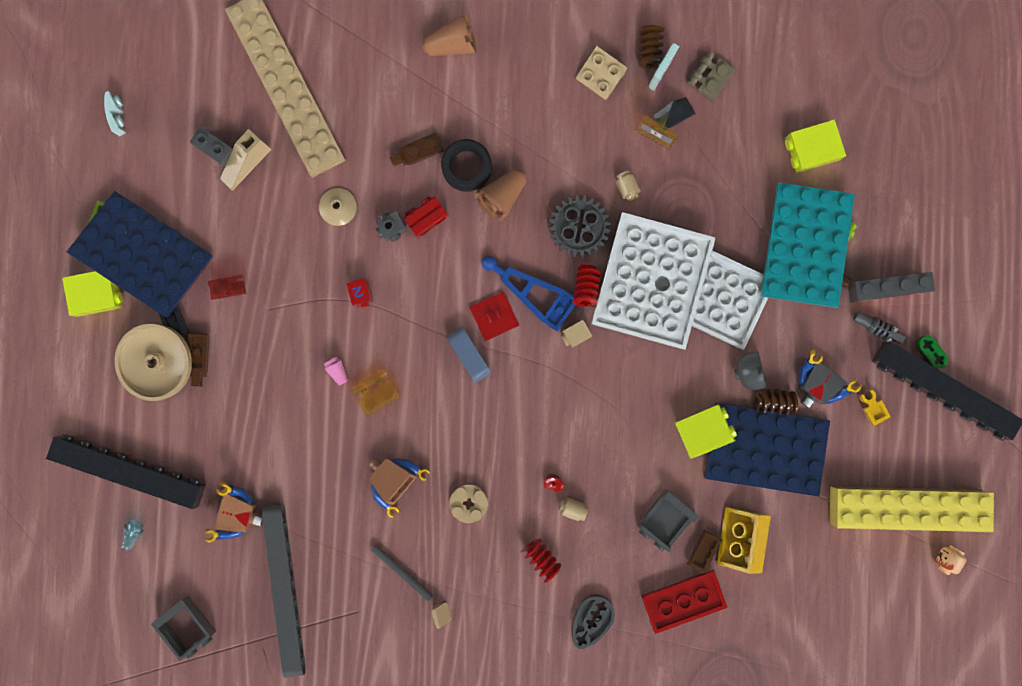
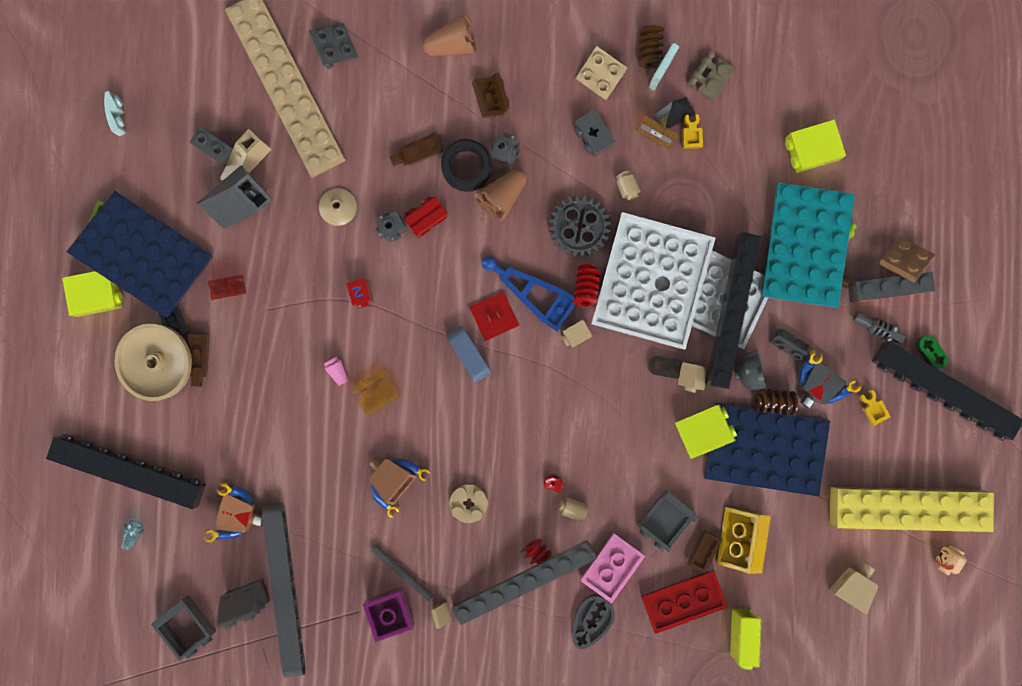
(235, 198): none -> dark grey slope
(241, 604): none -> dark grey slope
(333, 44): none -> dark grey hinge
(388, 614): none -> magenta brick
(491, 96): none -> reddish brown bracket
(505, 148): none -> dark grey brick
(524, 582): none -> dark grey plate
(593, 123): none -> dark grey brick
(612, 567): none -> bright pink plate
(667, 366): none -> clear smoke plate
(692, 136): none -> yellow plate
(693, 377): none -> tan brick
(733, 310): none -> black brick
(745, 638): none -> neon yellow brick
(798, 350): none -> dark grey hinge
(856, 588): none -> tan torso
(907, 259): none -> medium nougat plate

